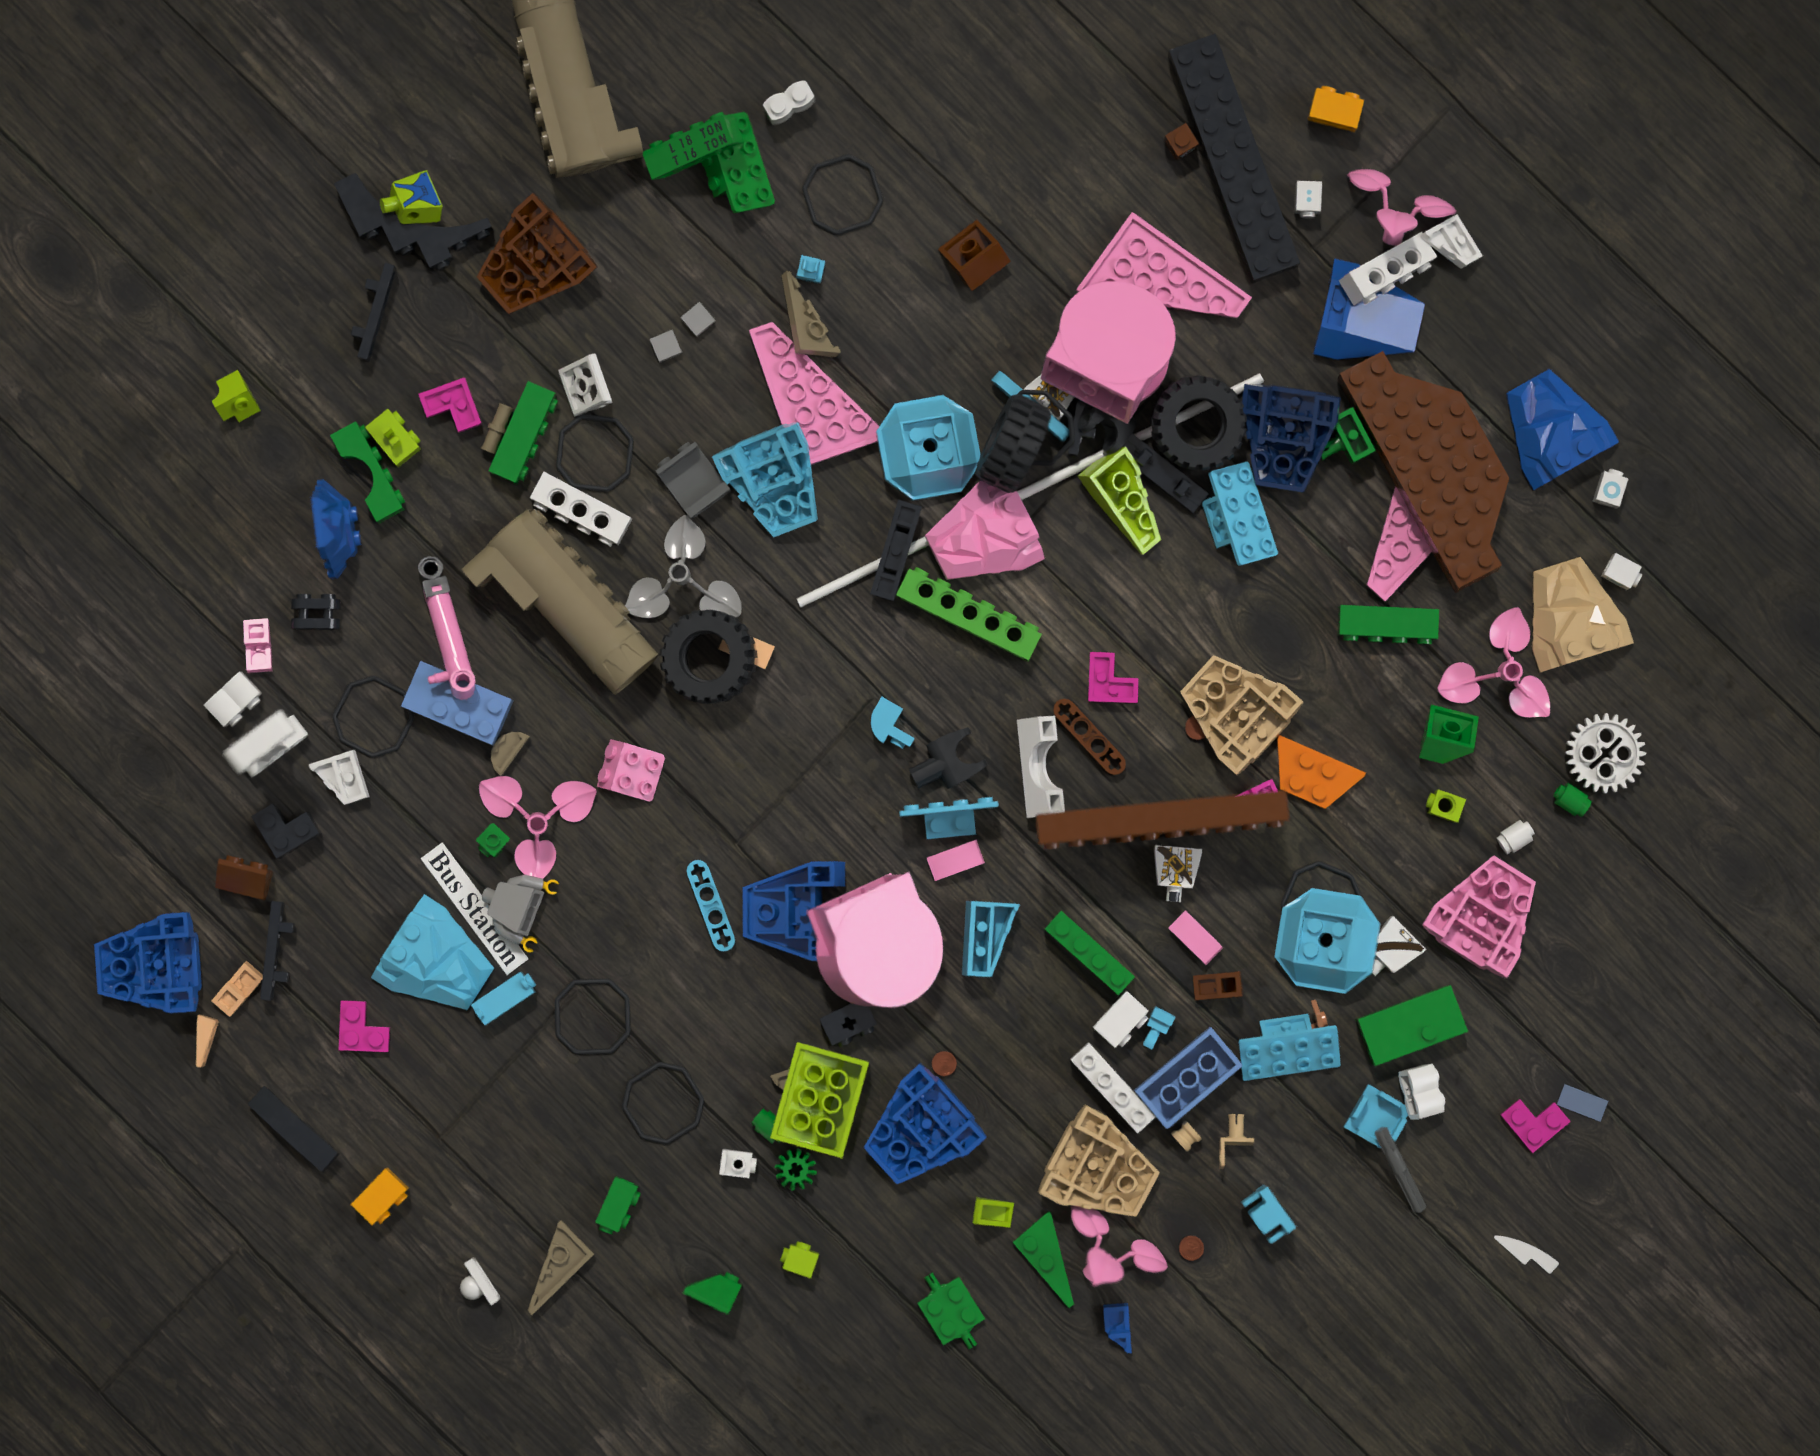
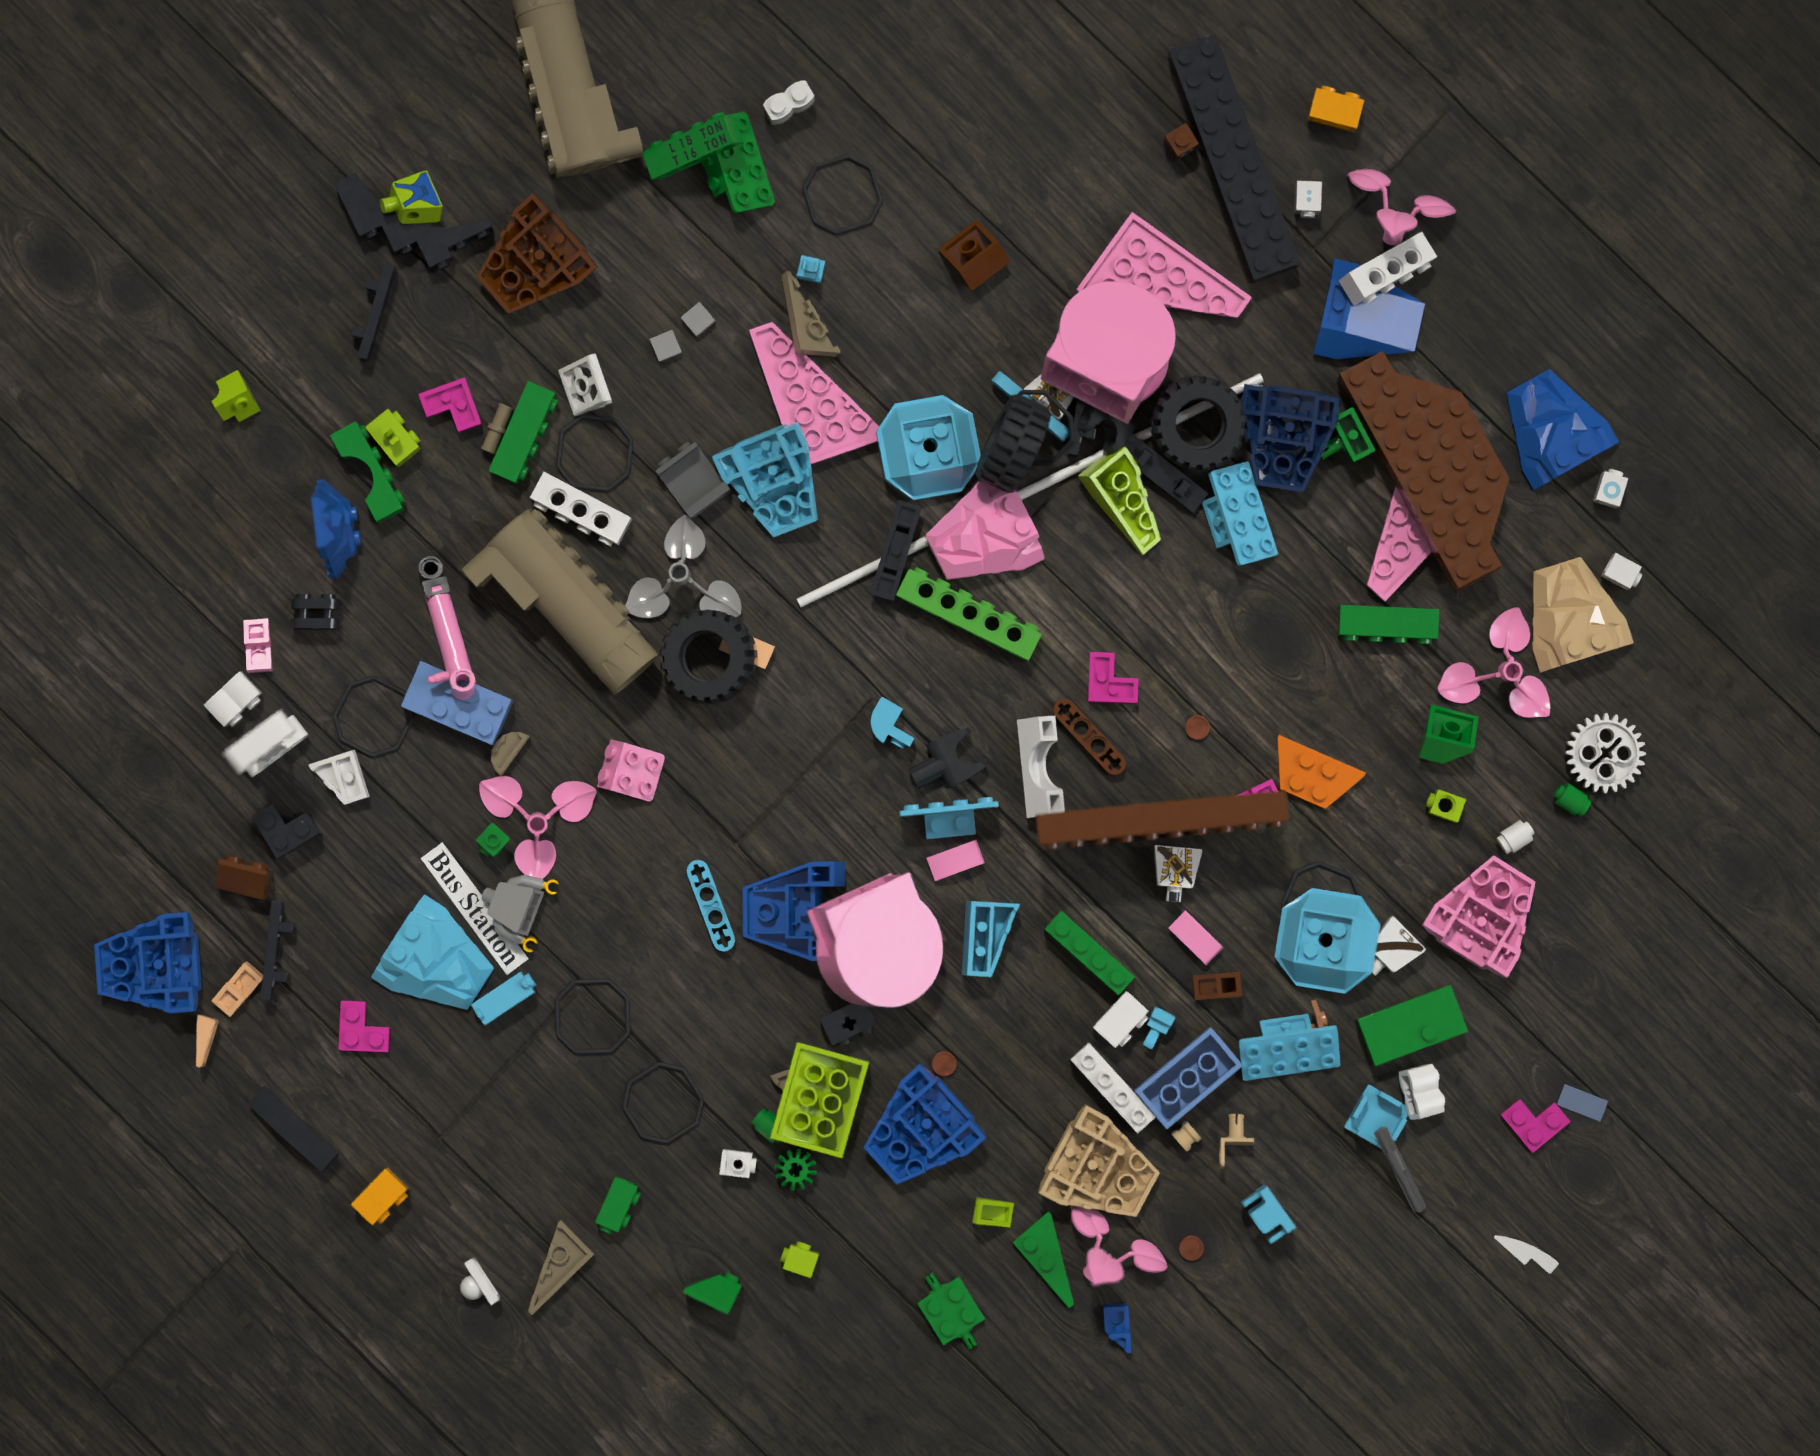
(1238, 711): tan wedge -> none
(1453, 242): white wing -> none

